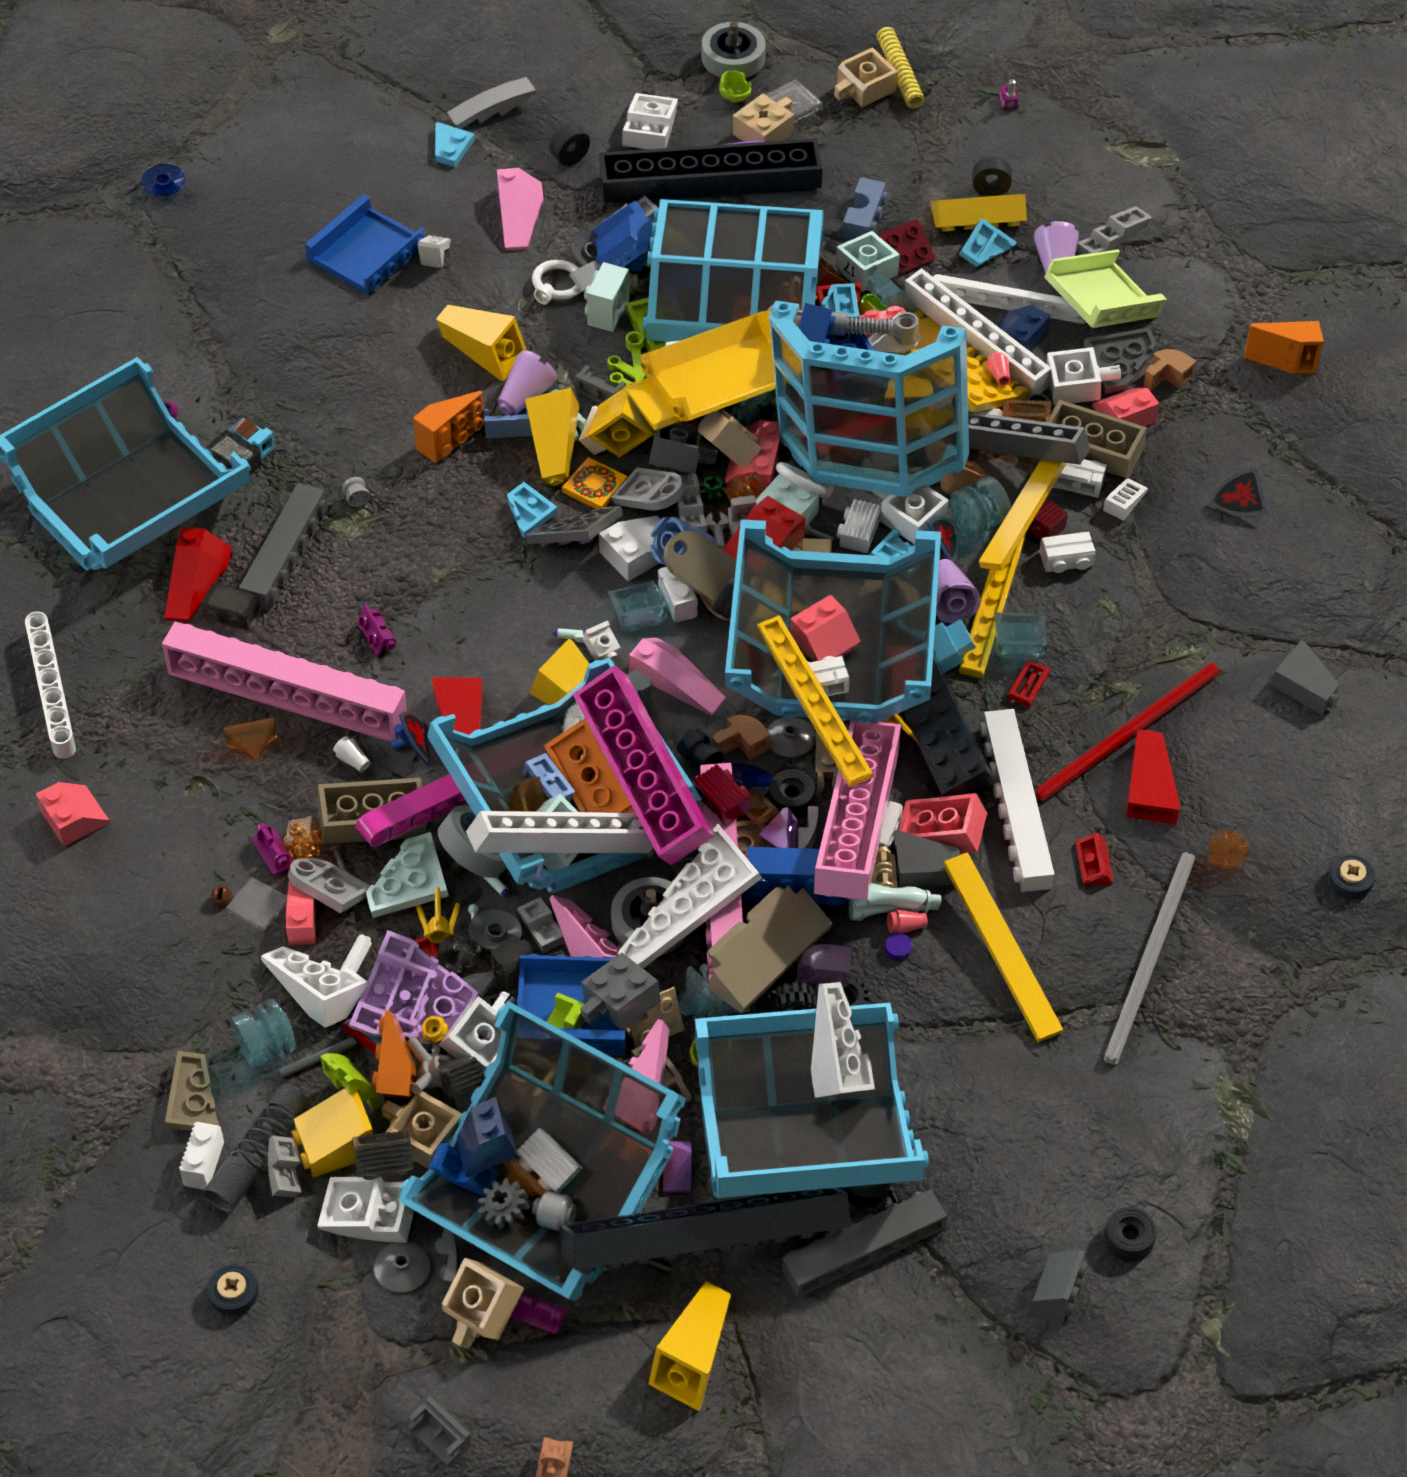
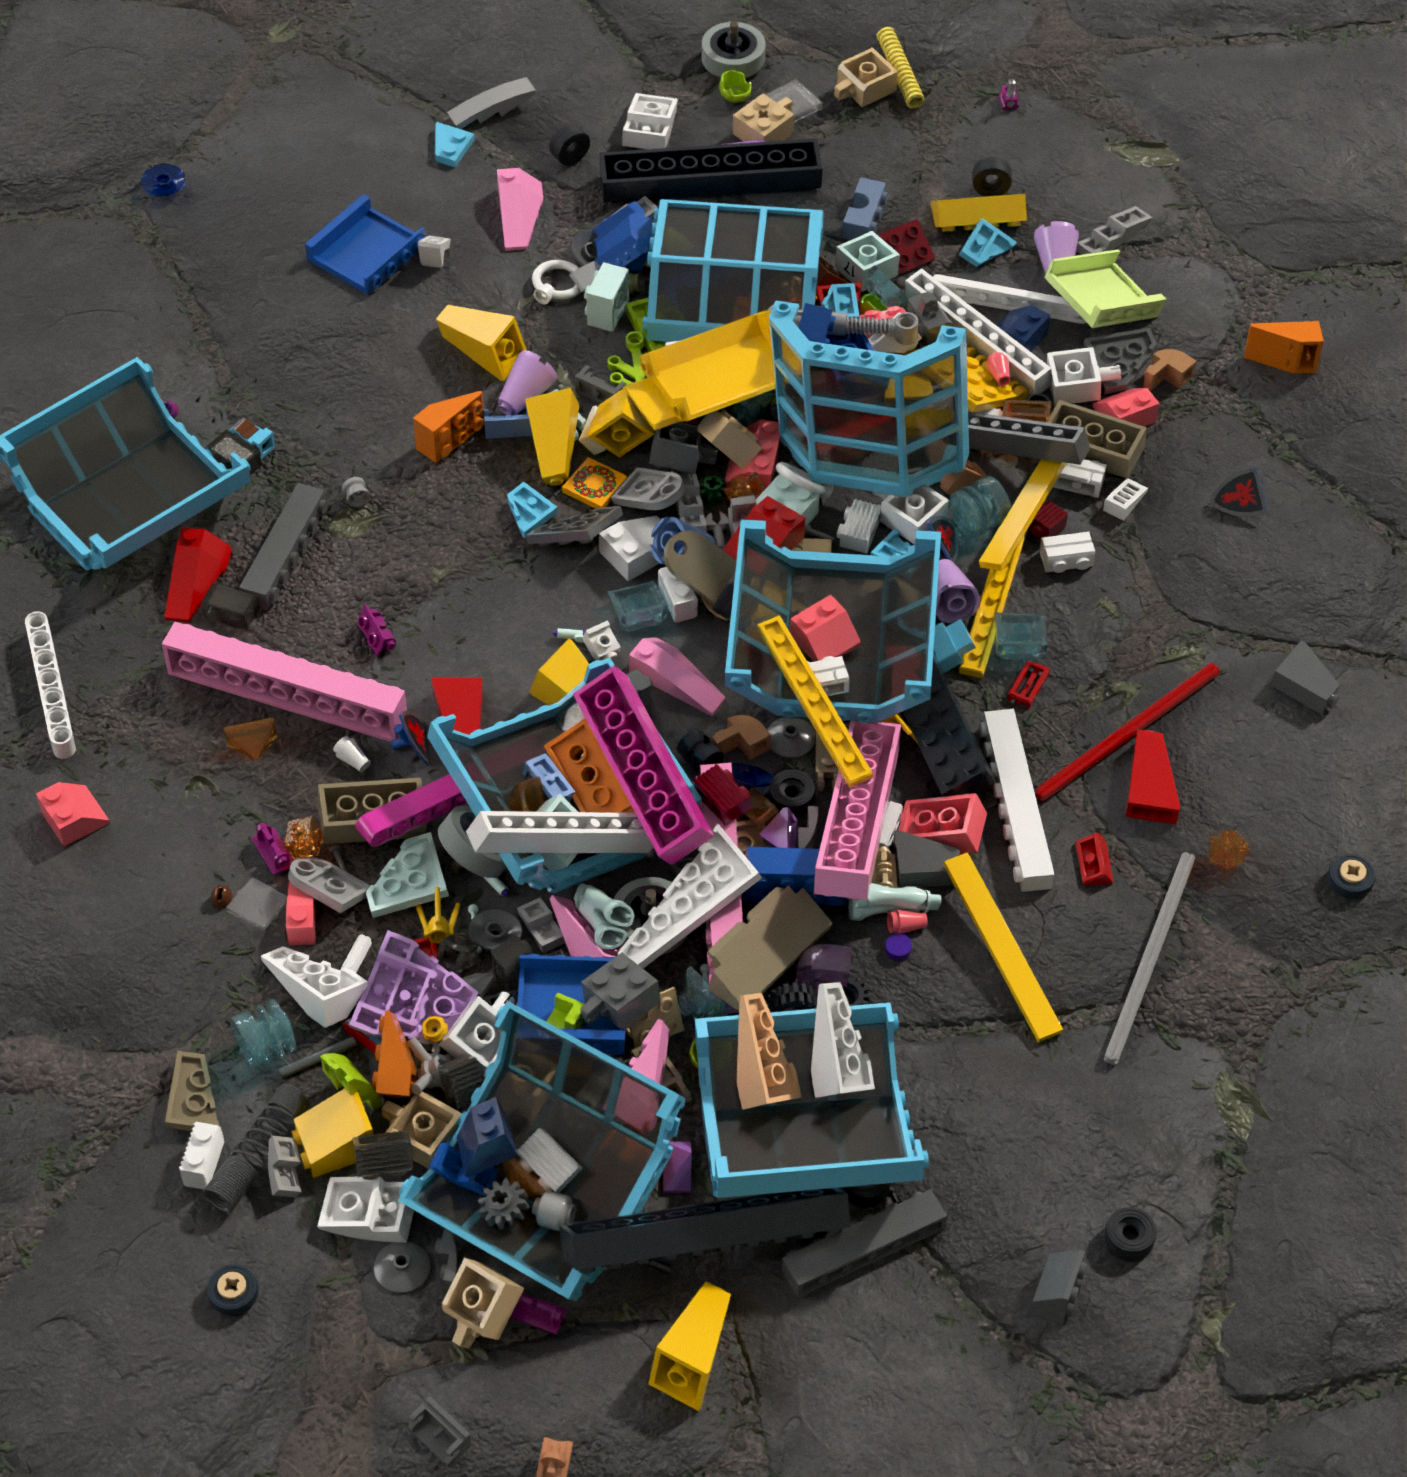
(604, 915): none -> light aqua piece
(762, 1068): none -> light nougat wedge
(930, 317): none -> dark grey hinge

